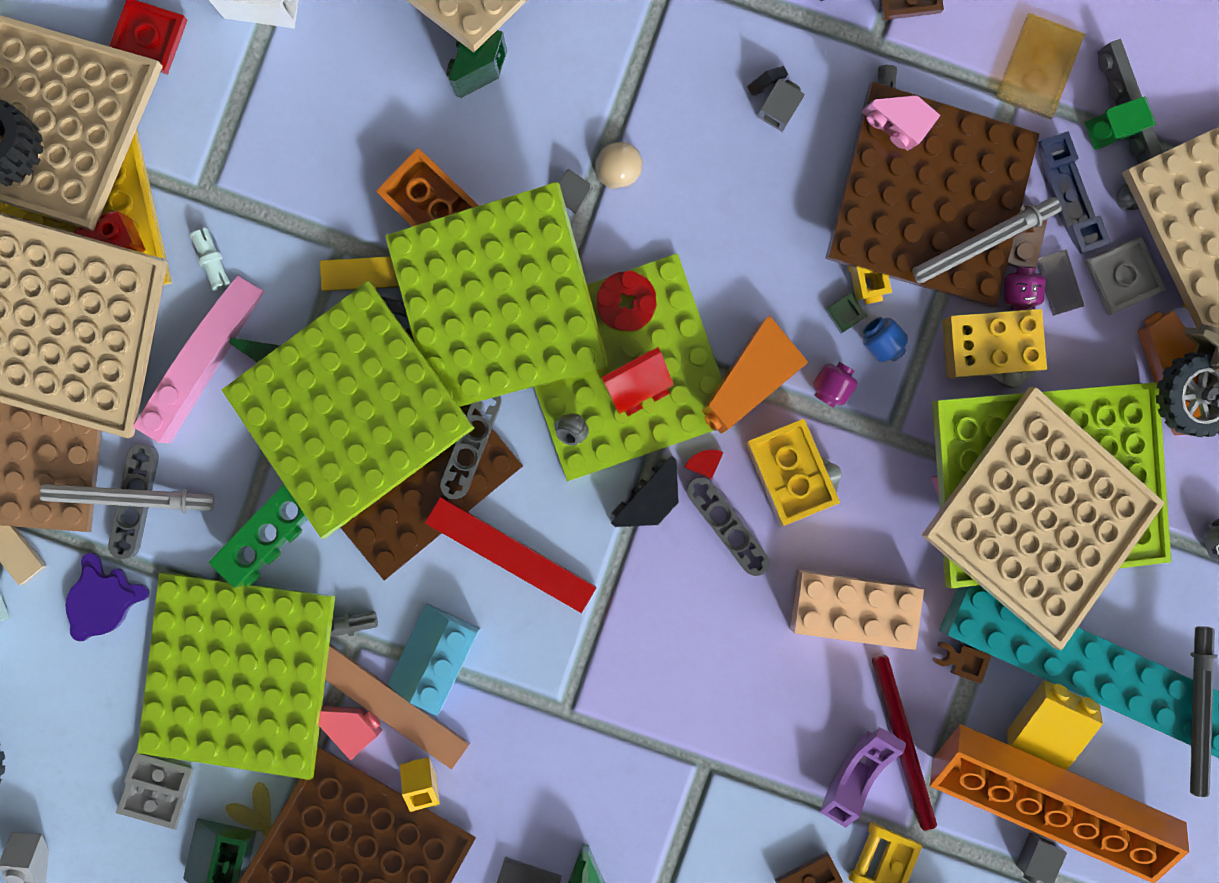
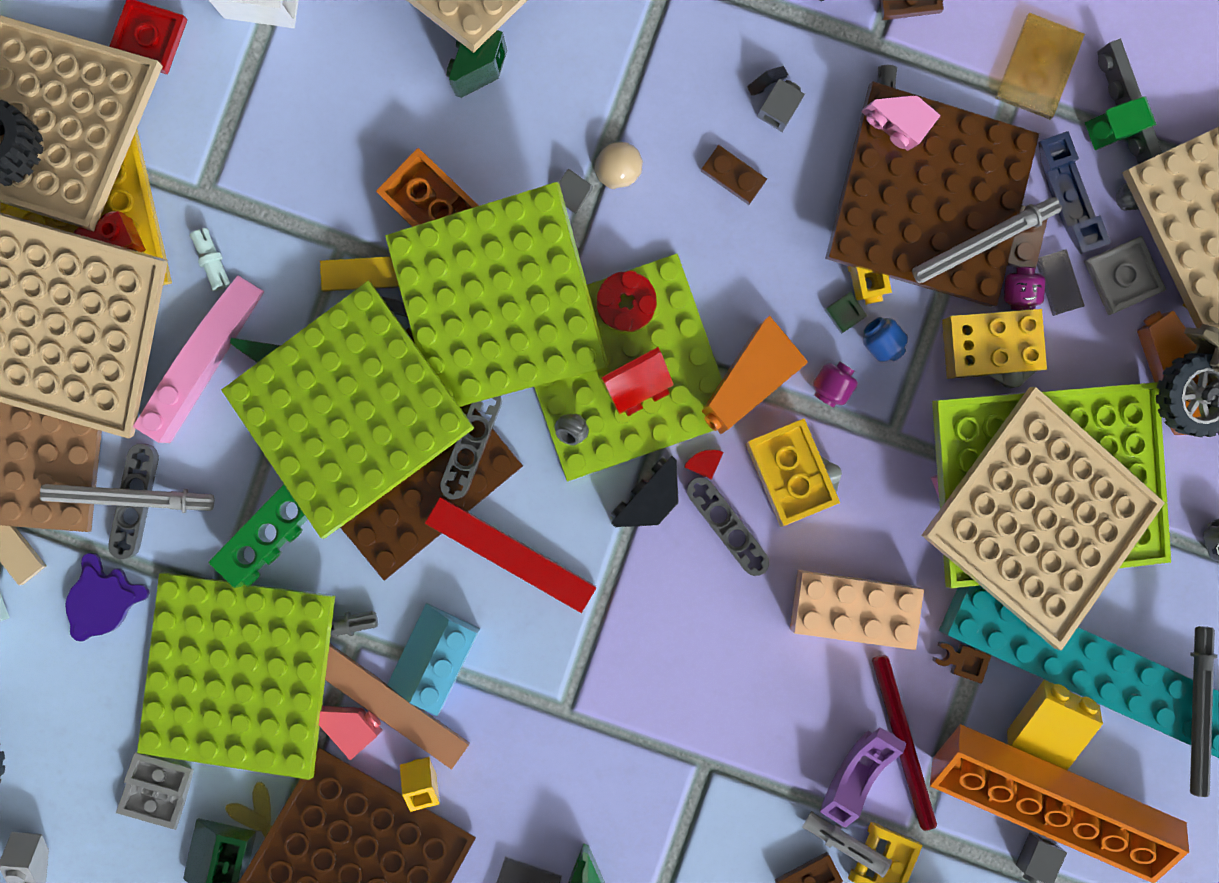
(733, 174): none -> reddish brown plate
(847, 844): none -> light grey pin

